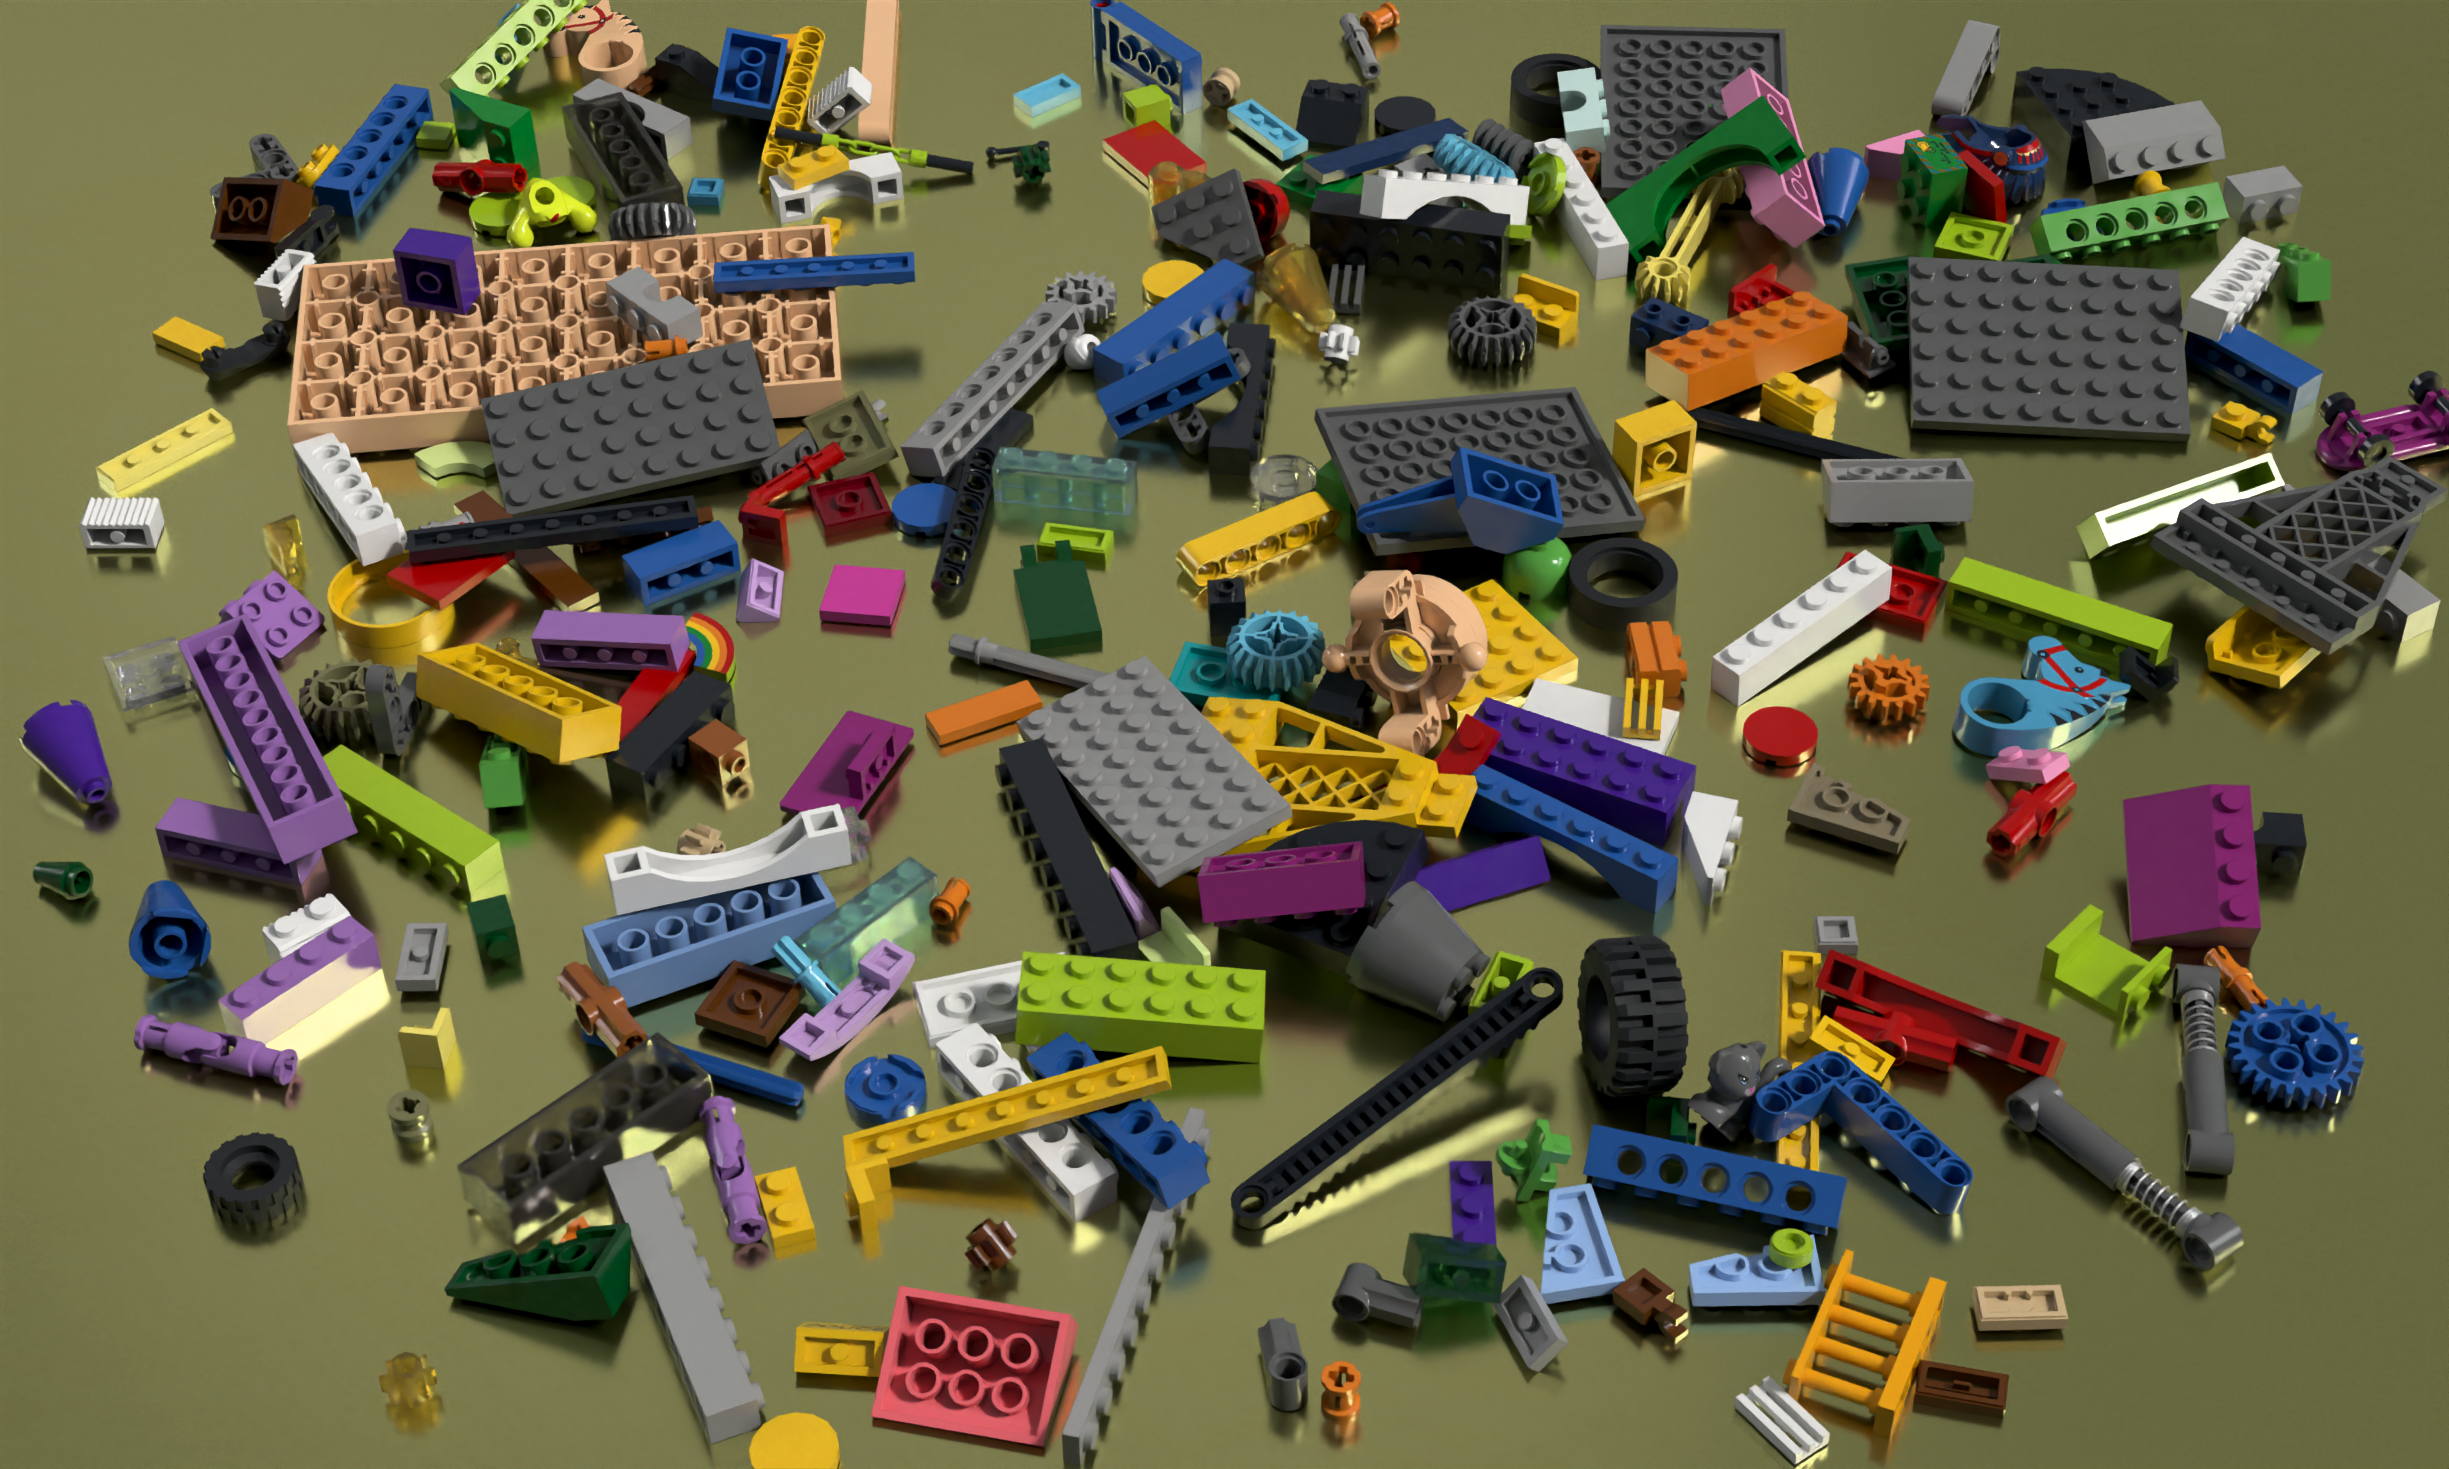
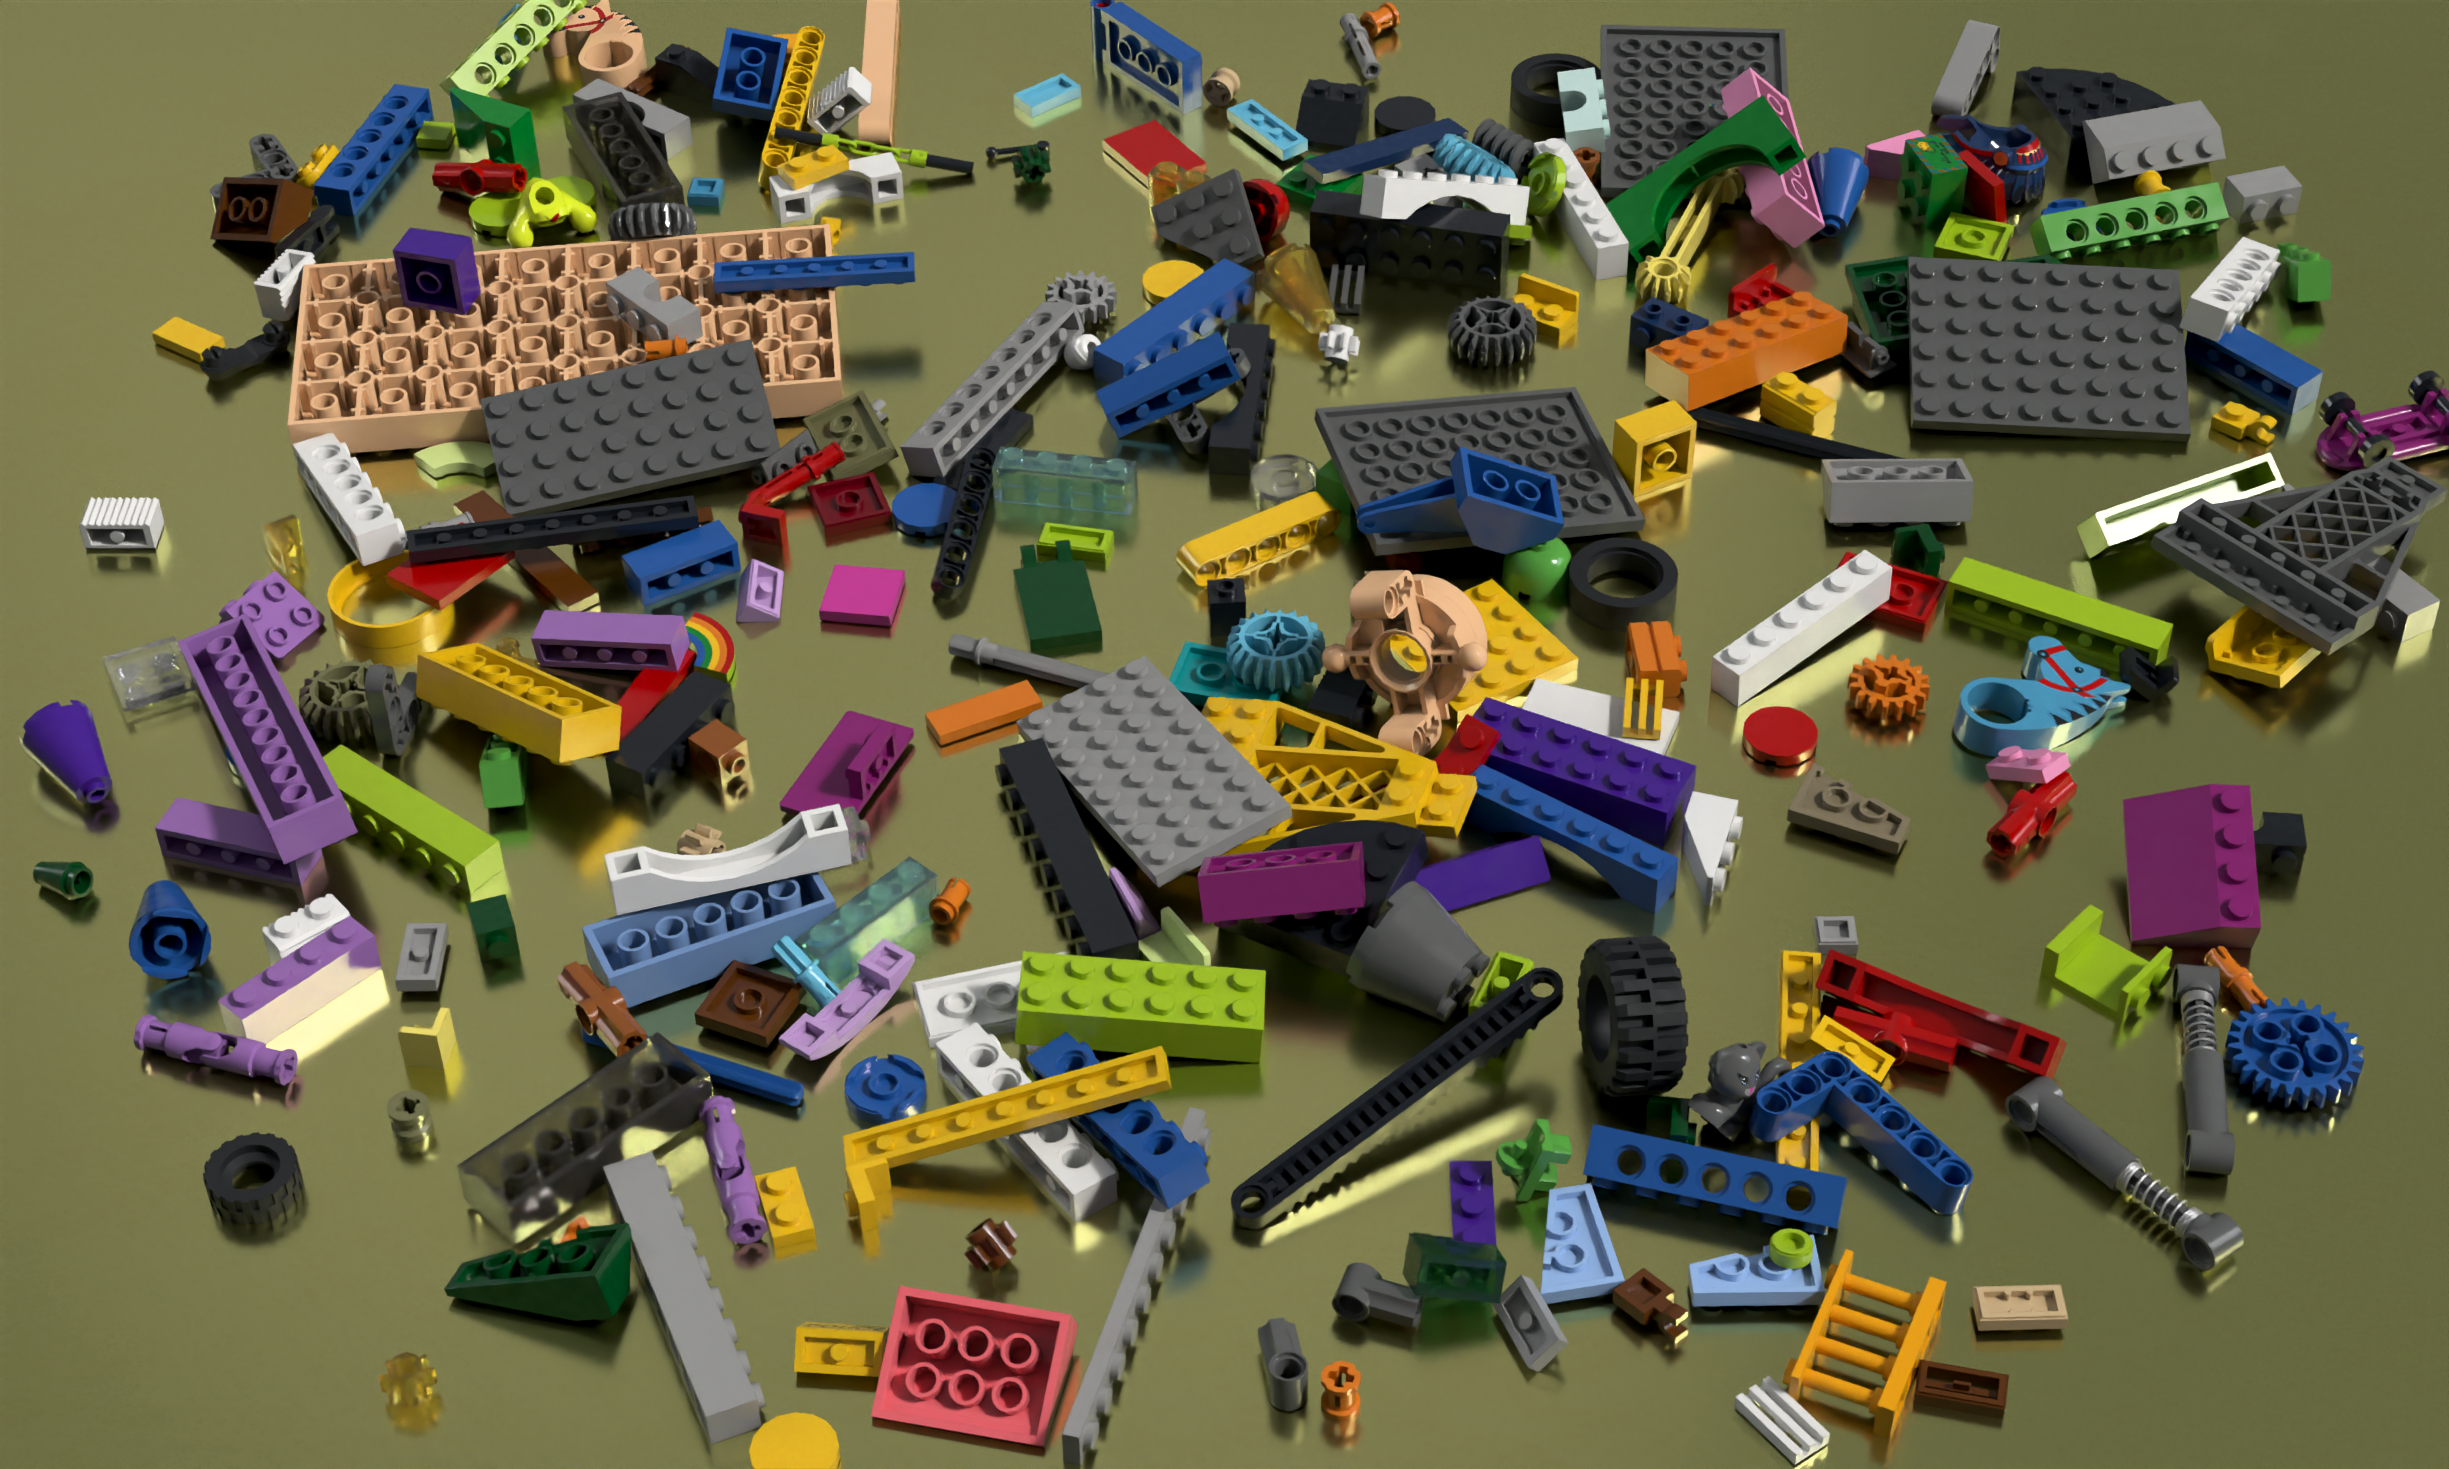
(164, 450): light yellow tile -> none
(1147, 105): lime brick -> none

